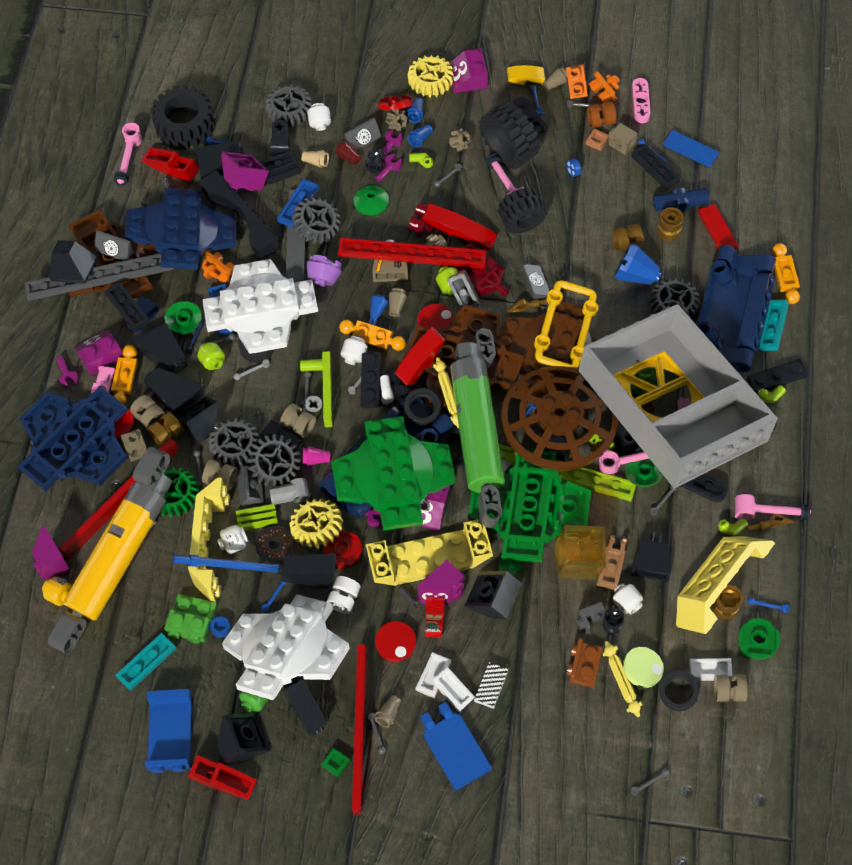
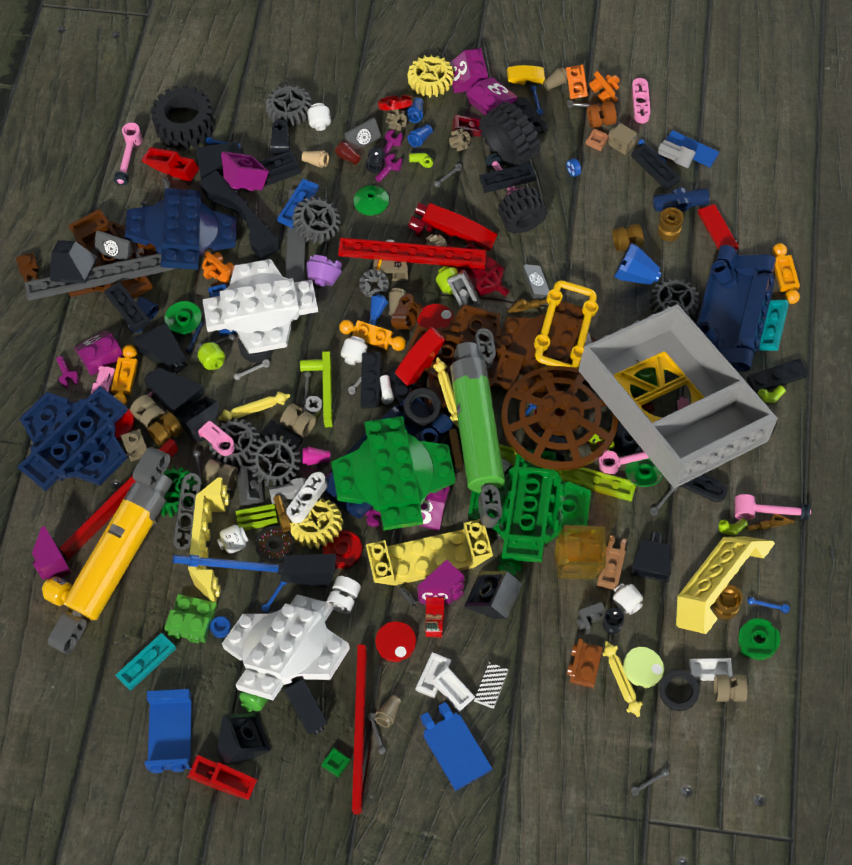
(27, 266): none -> reddish brown plate
(182, 511): none -> dark grey beam
(216, 438): none -> bright pink piece
(253, 407): none -> light yellow wheel
(283, 517): none -> pearl gold bar
(306, 506): none -> white beam
(371, 276): none -> dark grey gear
(406, 313): none -> reddish brown piece
(455, 449): none -> dark brown tile
(468, 124): none -> dark red slope
(489, 94): none -> magenta slope
(507, 178): none -> black plate
(680, 155): none -> light grey piece

